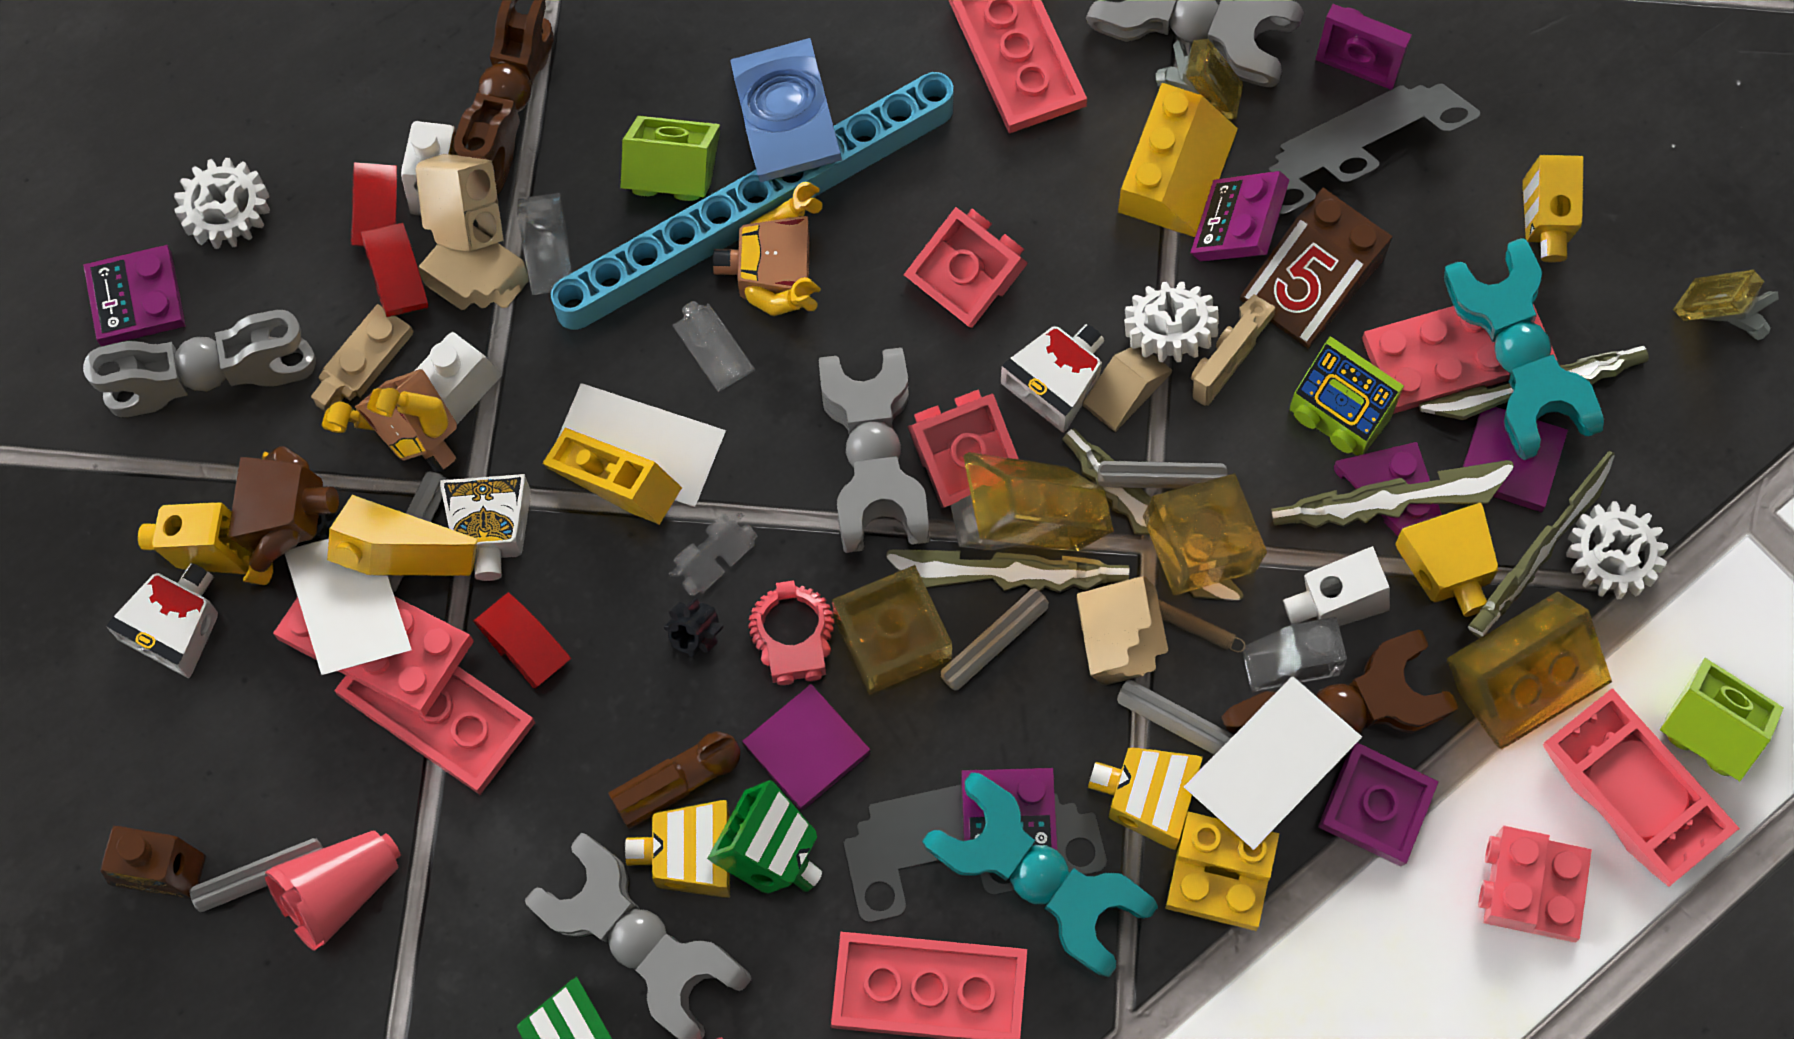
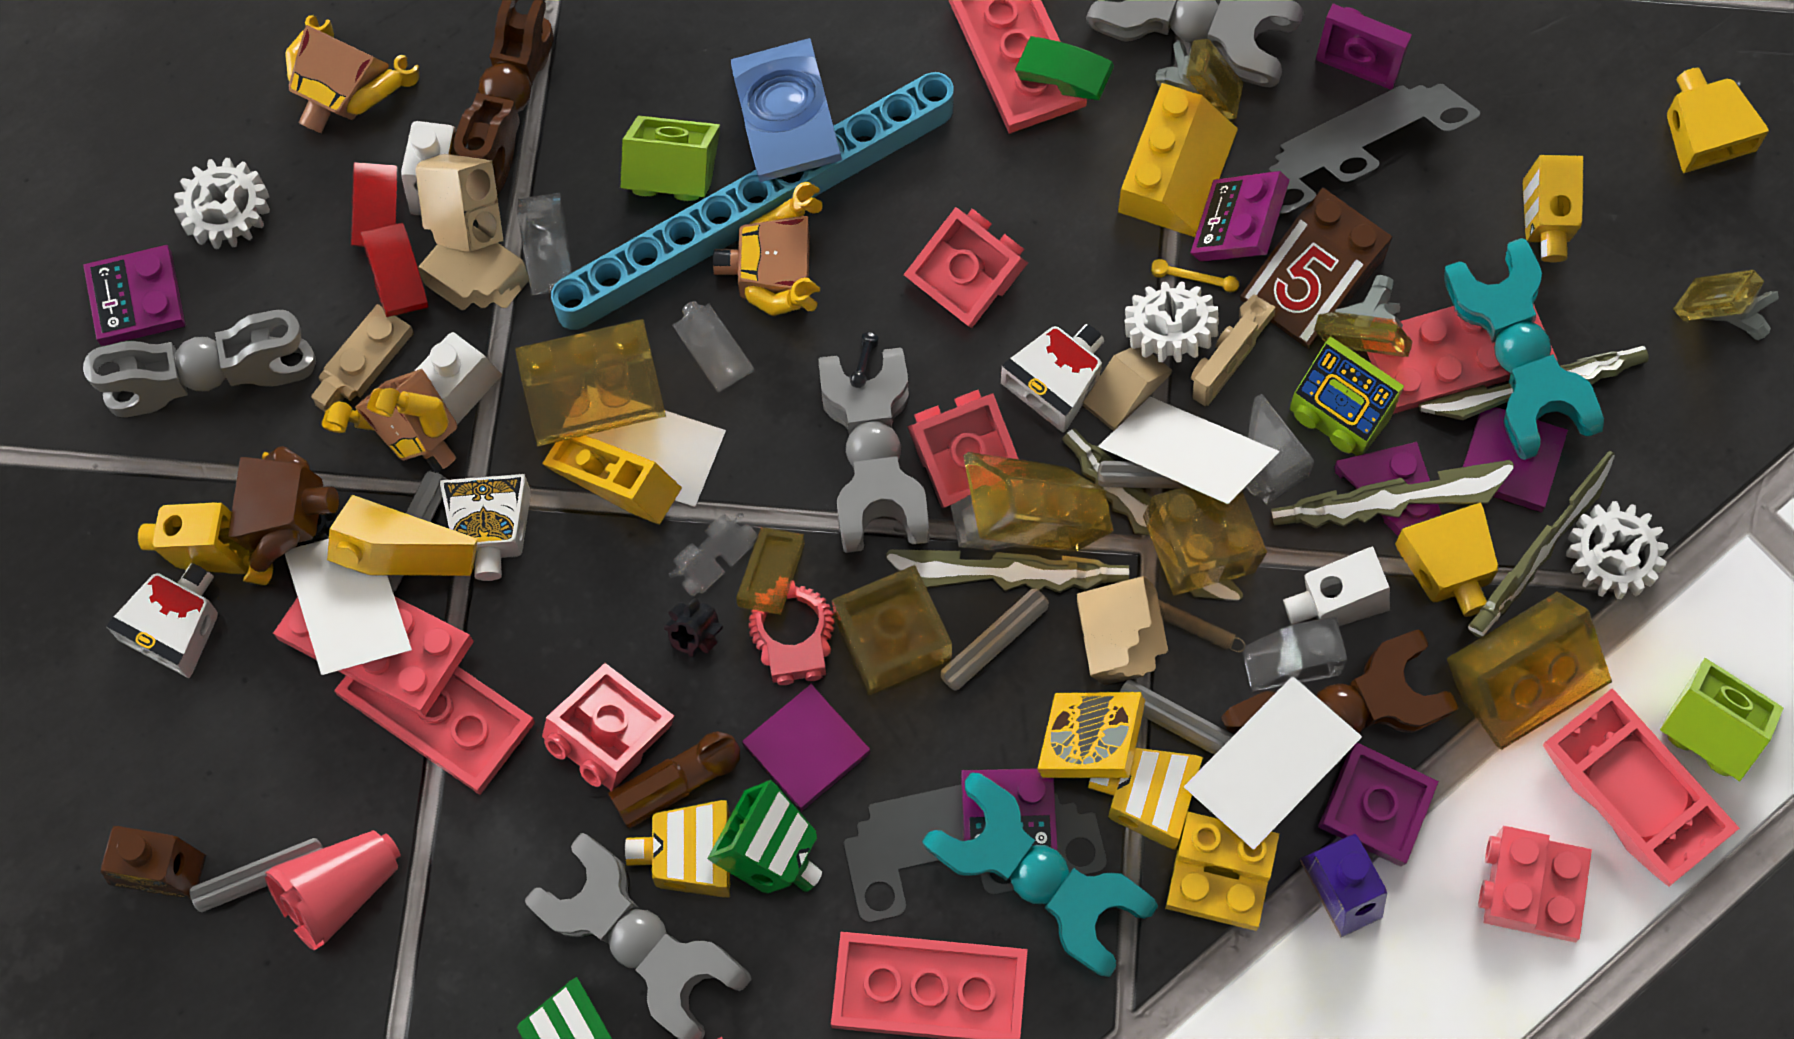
(339, 76): none -> torso
(522, 638): red slope -> none
(590, 382): none -> clear yellow slope
(605, 727): none -> coral plate
(770, 570): none -> clear yellow tile
(868, 341): none -> black hinge
(1067, 66): none -> green slope
(1091, 735): none -> yellow tile
(1161, 269): none -> yellow hinge
(1189, 449): none -> white sticker
(1292, 462): none -> clear slope
(1346, 883): none -> dark purple torso
(1368, 324): none -> clear yellow piece
(1712, 122): none -> yellow torso

